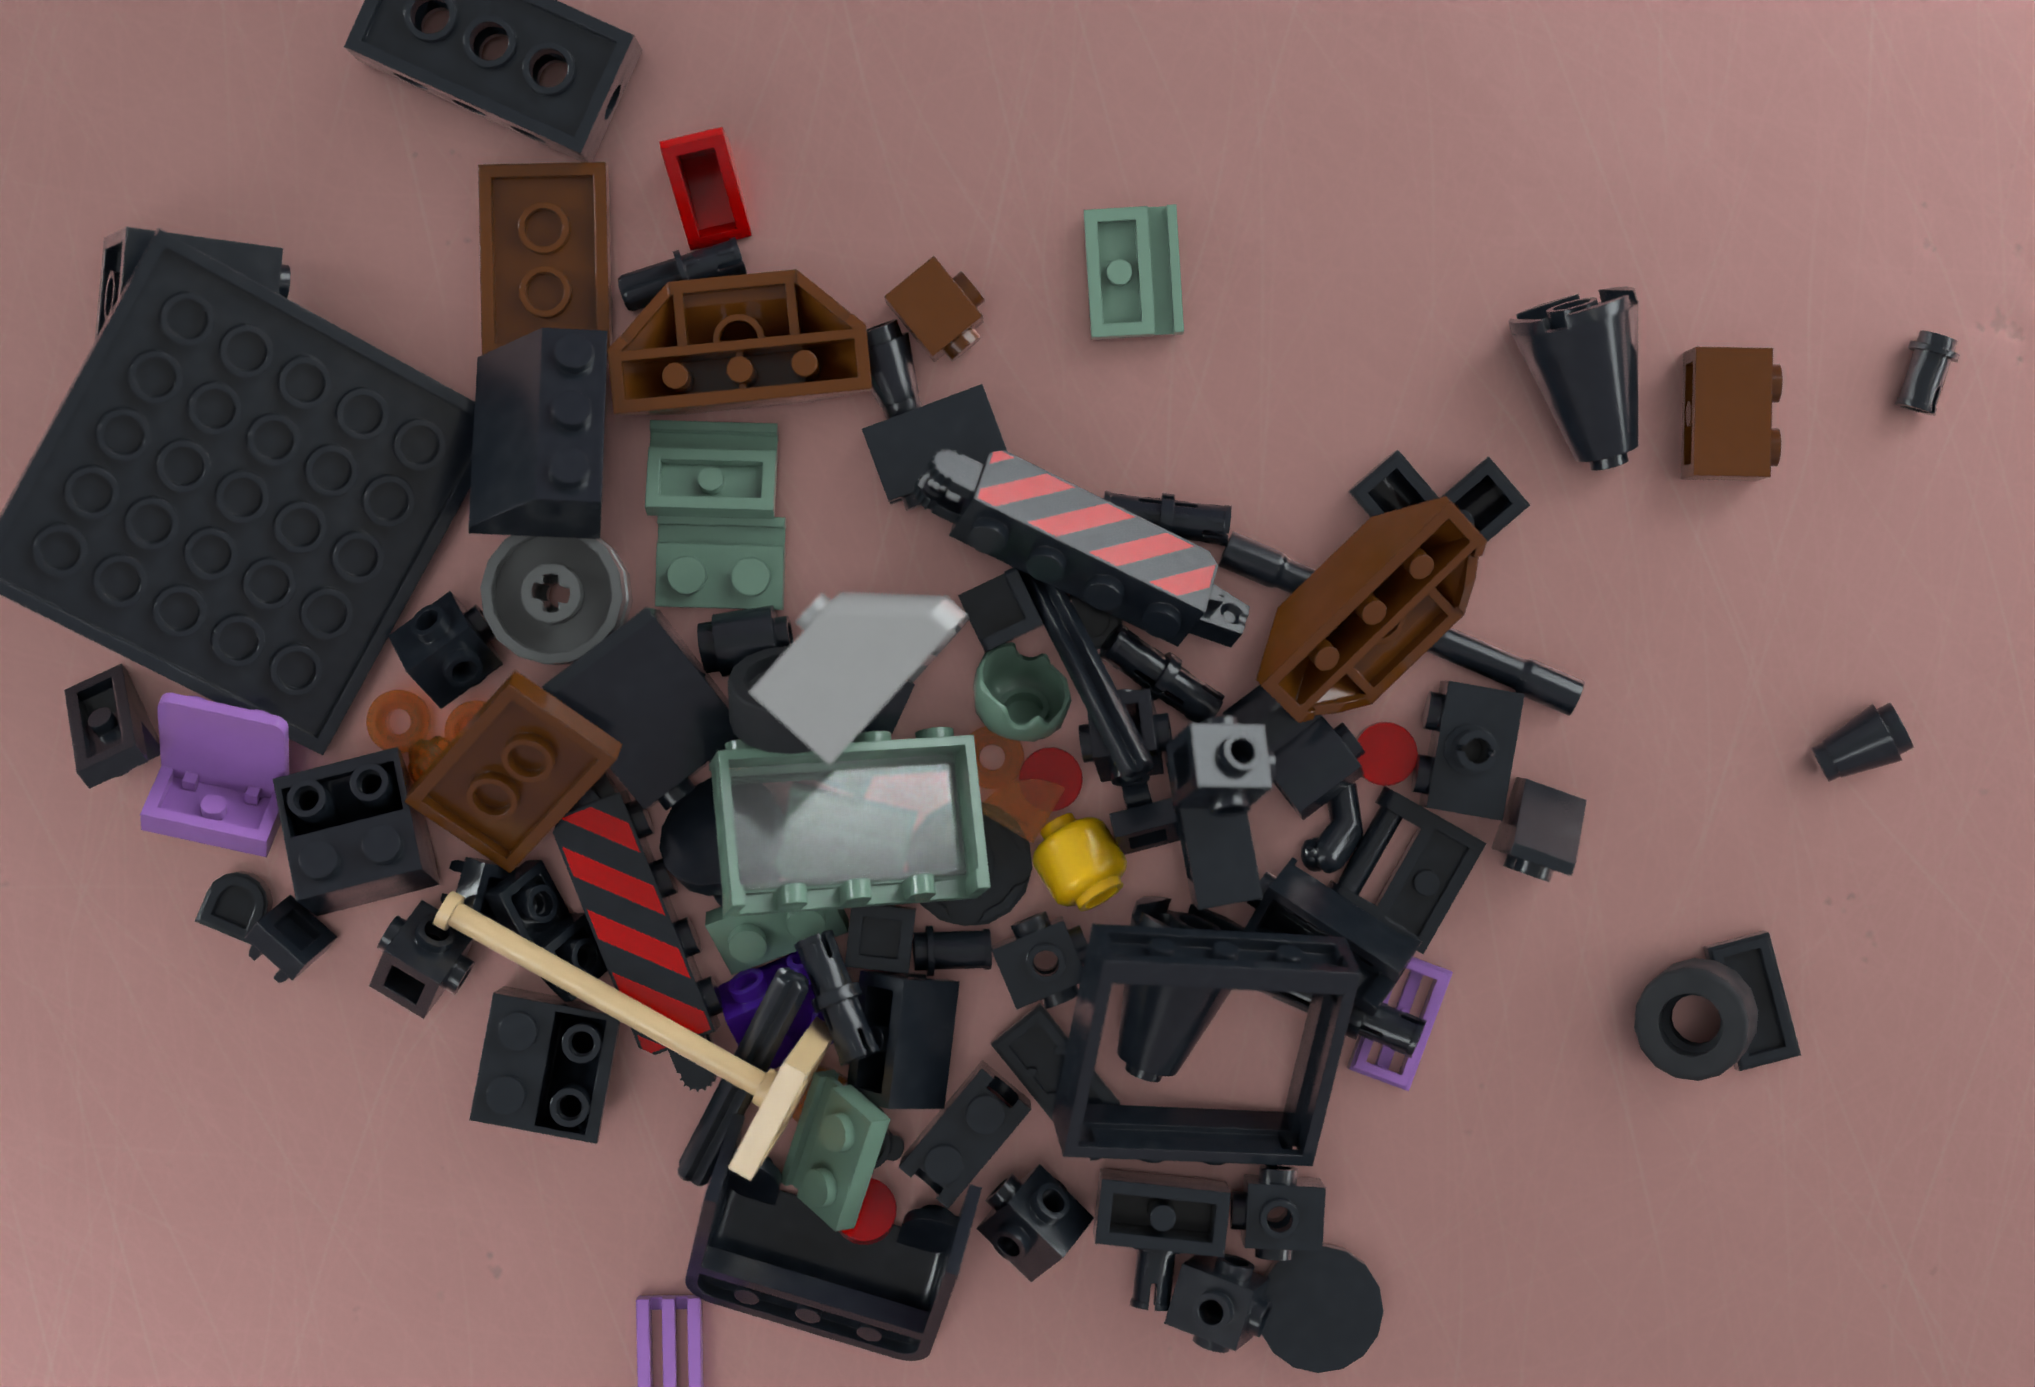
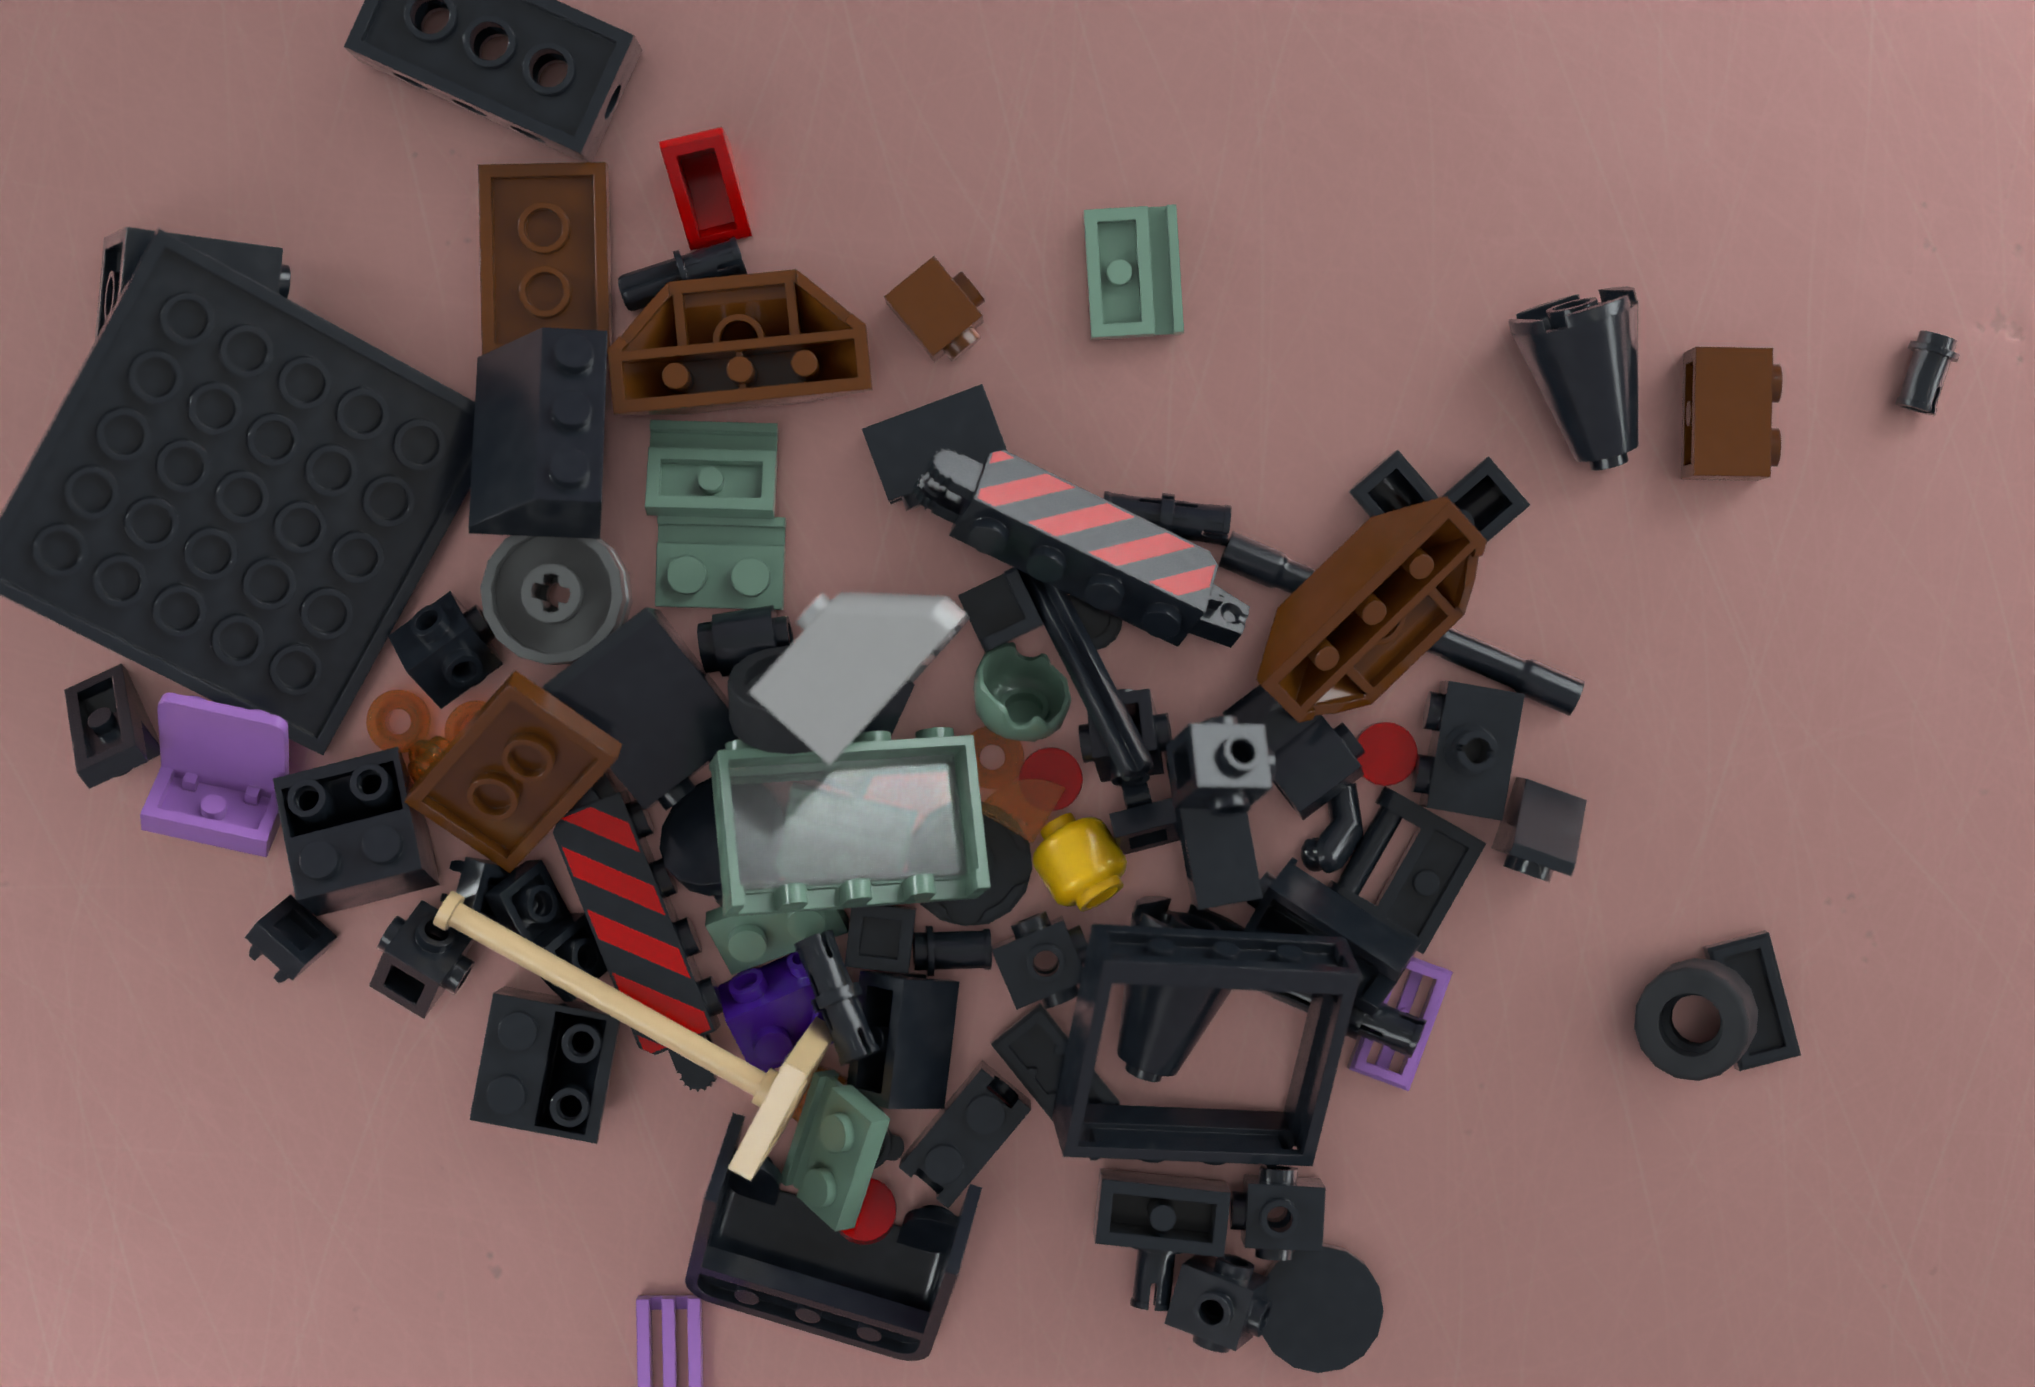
(235, 904): black tile -> none
(758, 1049): black axle -> none
(892, 369): black cone -> none
(1033, 1221): black brick -> none
(1161, 674): black pin -> none
(1864, 743): black cone -> none

